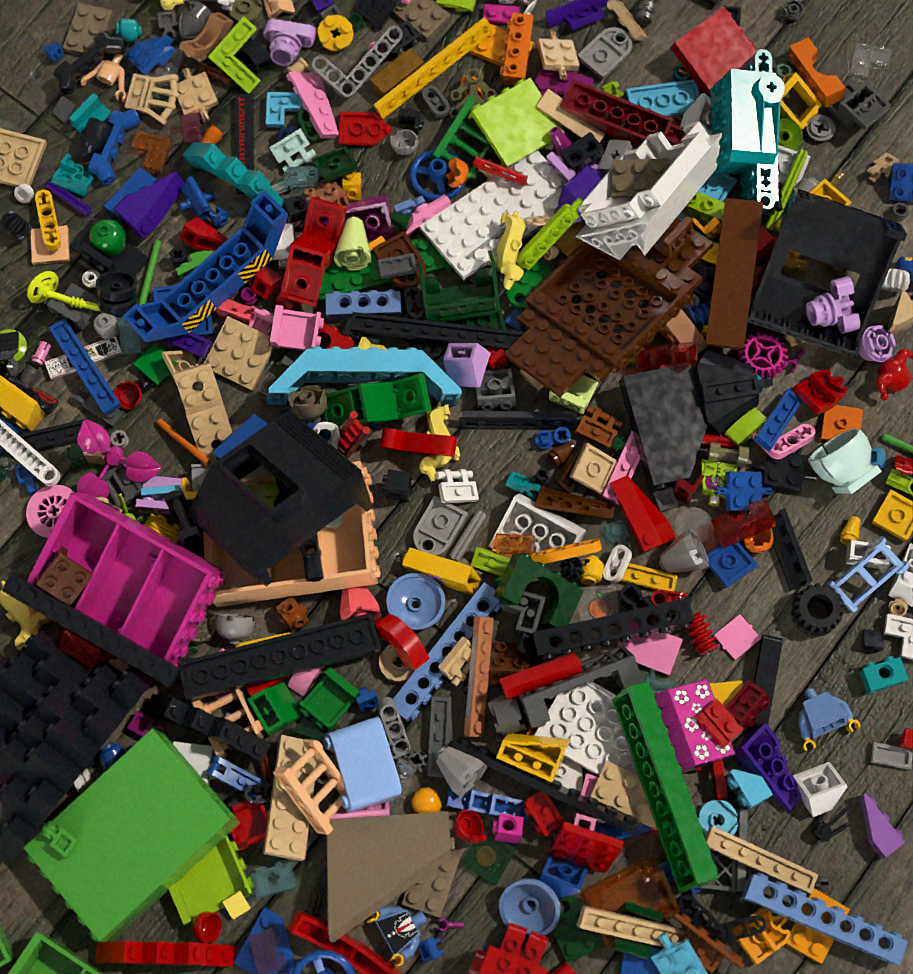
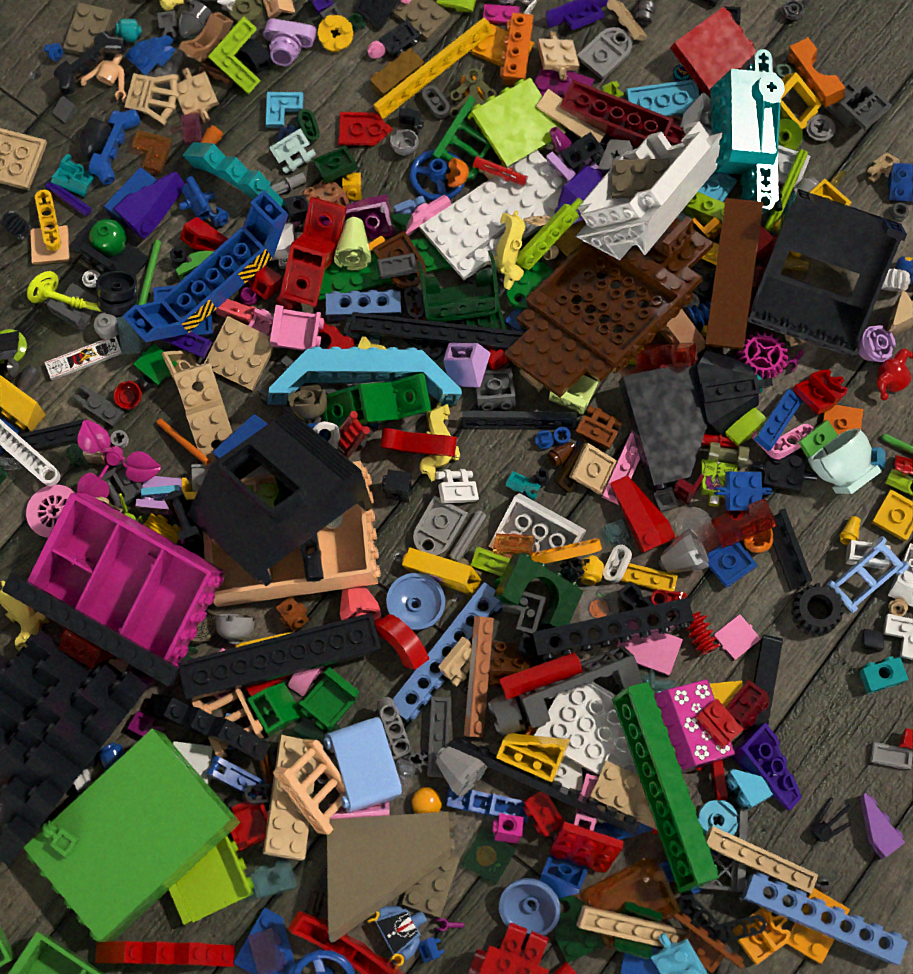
(24, 193): white tile -> none
(26, 477): blue plate -> none
(40, 354): bright pink pin -> none
(43, 399): black piece -> none
(63, 577): reddish brown bracket -> none
(85, 367): blue plate -> none
(90, 108): teal panel -> none
(207, 927): red hair -> none
(236, 904): light yellow tile -> none
(244, 131): black tile -> none
(299, 66): tan bush -> none
(302, 176): clear light blue plate -> none
(315, 101): bright pink wing -> none
(361, 66): light grey beam -> none
(367, 700): blue tile -> none
(391, 671): tan plate -> none
(469, 826): red piece -> none
(572, 503): reddish brown wing -> none
(618, 443): dark green plate -> none
(817, 438): none -> bright green plate
(820, 788): white slope -> none
(822, 715): medium blue torso -> none
(835, 307): lavender beam -> none
(867, 55): clear plate -> none

